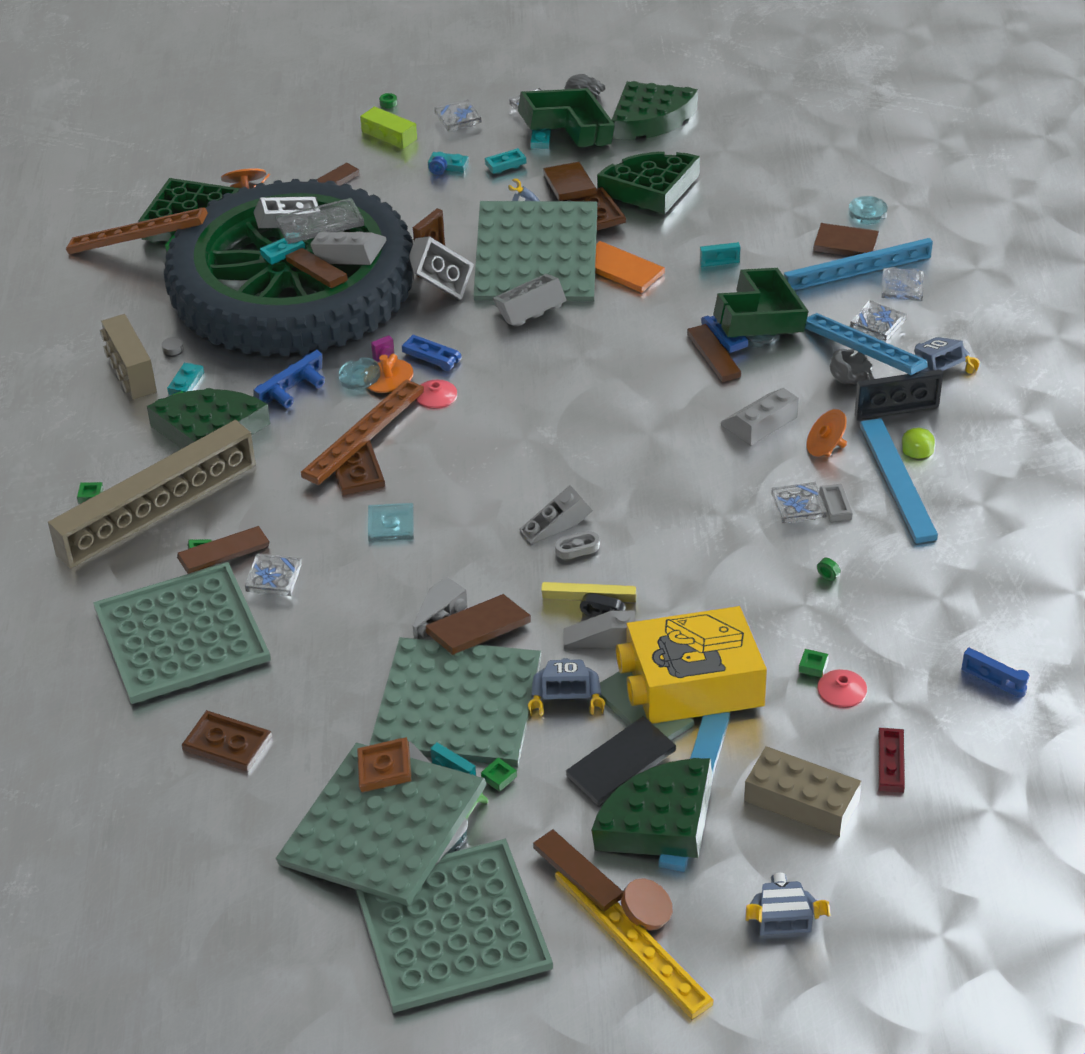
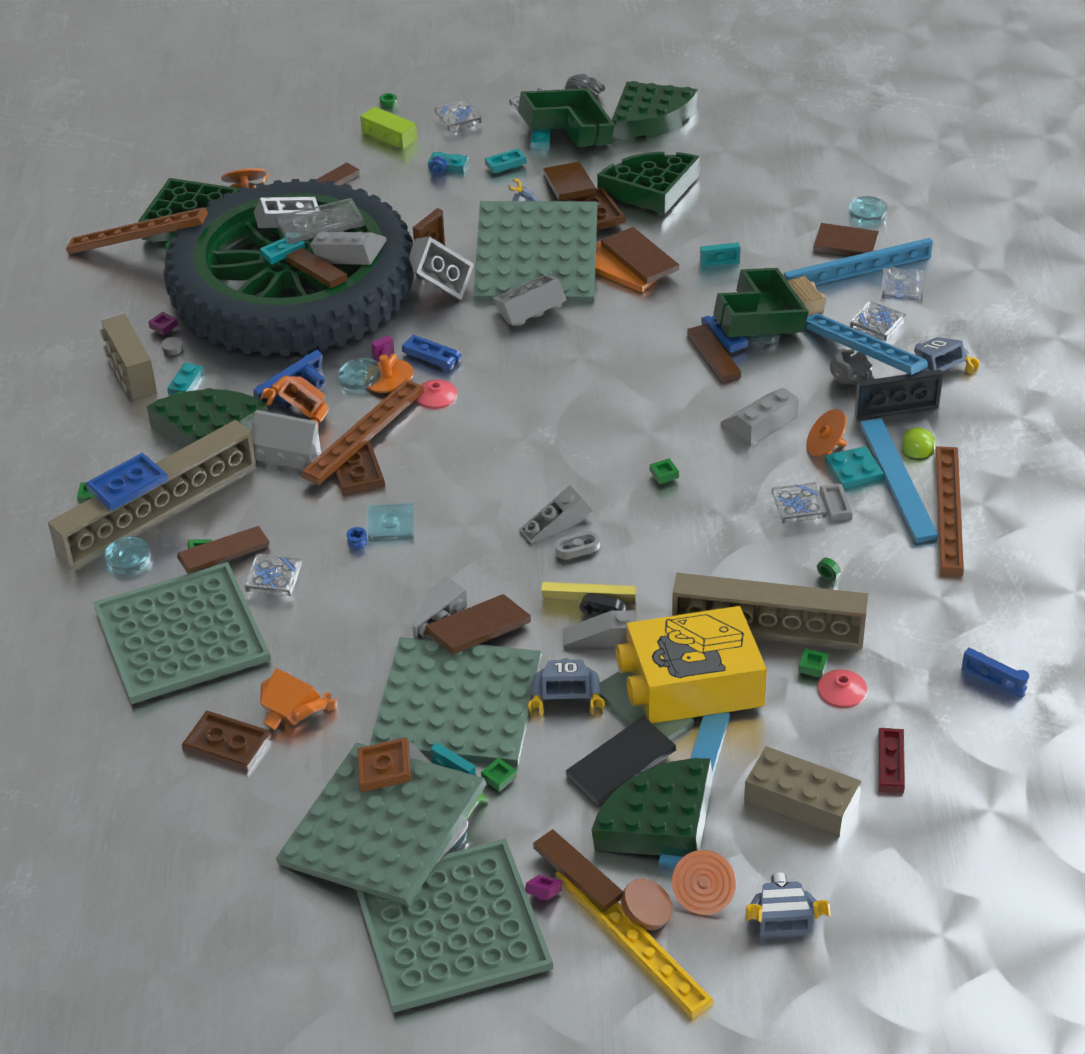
(126, 481): none -> blue tile
(128, 554): none -> clear light blue tile
(163, 323): none -> magenta plate
(285, 439): none -> light grey slope
(291, 699): none -> orange torso
(299, 394): none -> orange torso
(357, 537): none -> blue bush
(543, 887): none -> magenta plate
(640, 255): none -> reddish brown tile
(664, 471): none -> green plate
(704, 882): none -> orange shield
(777, 608): none -> dark tan brick
(808, 294): none -> tan brick
(854, 467): none -> teal plate
(949, 511): none -> dark orange tile

